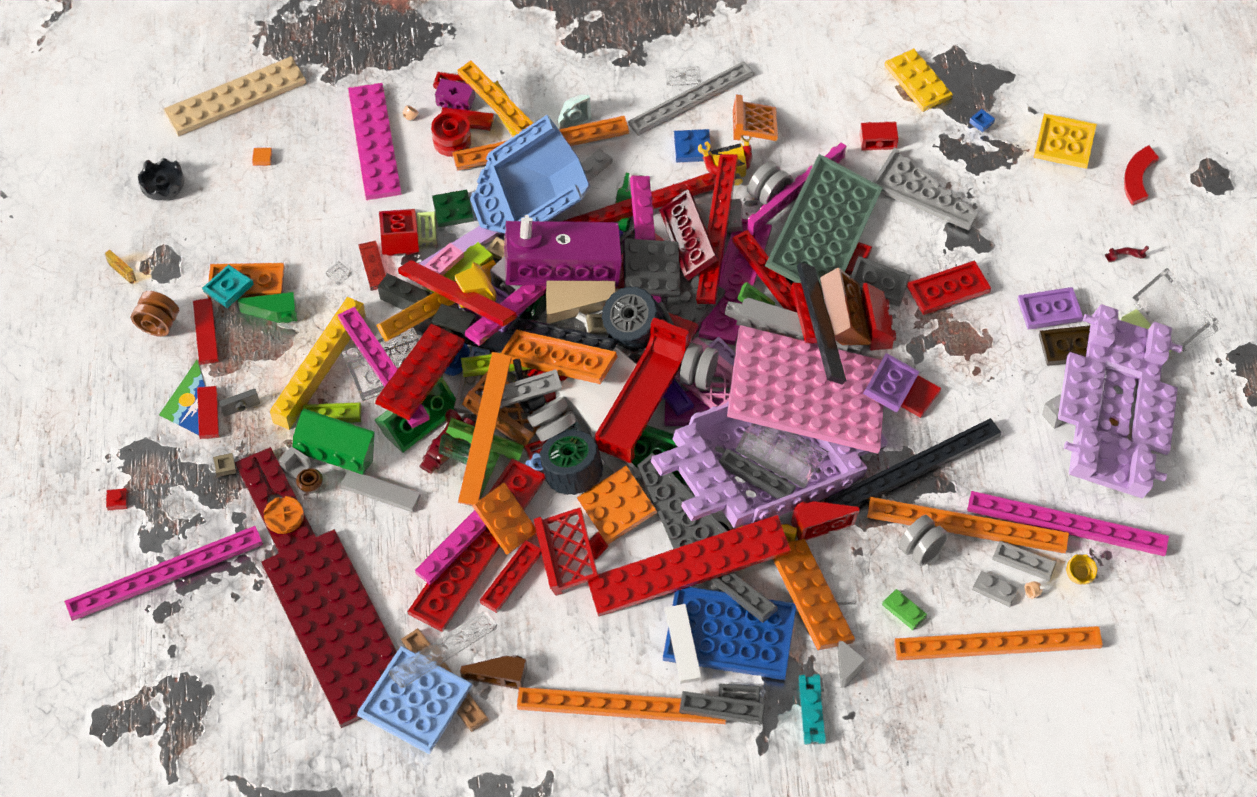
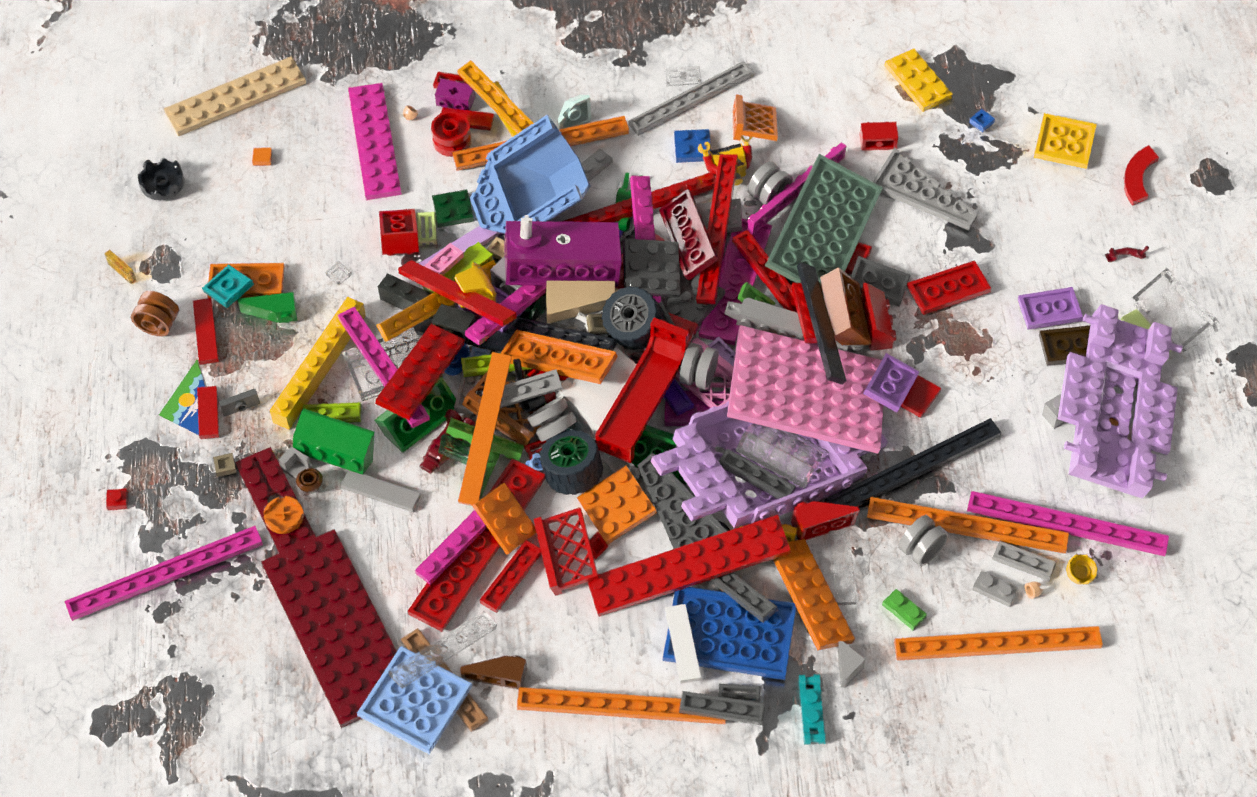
(372, 263): clear red tile -> none

